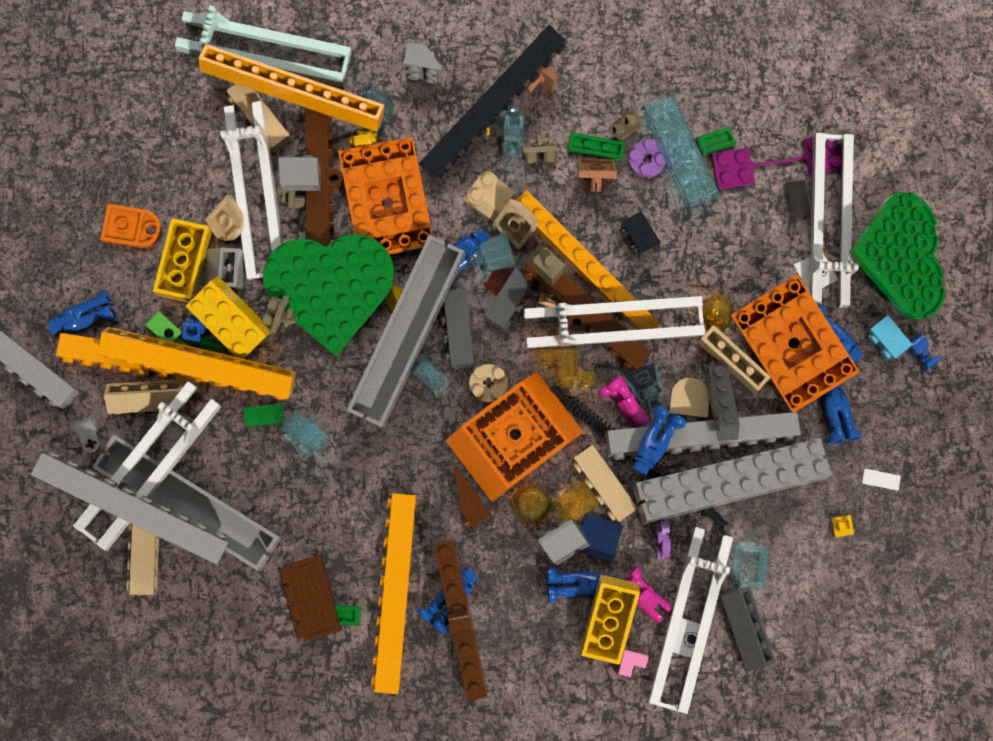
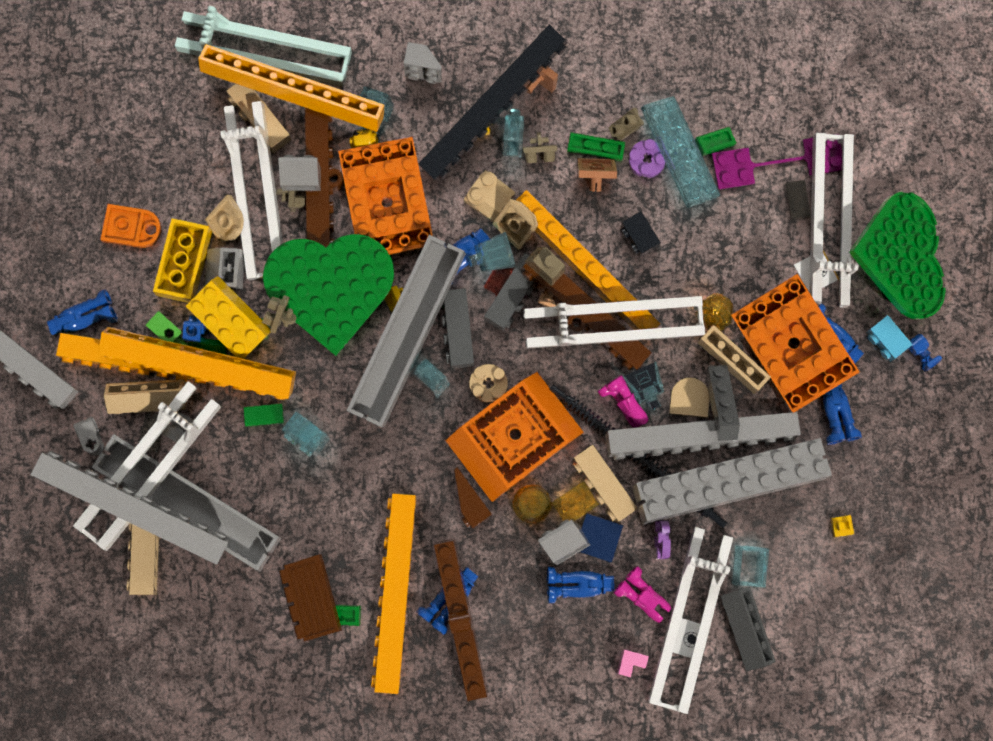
(566, 368): clear yellow bracket -> none
(610, 619): yellow brick -> none
(649, 449): blue piece -> none
(881, 479): white sticker -> none

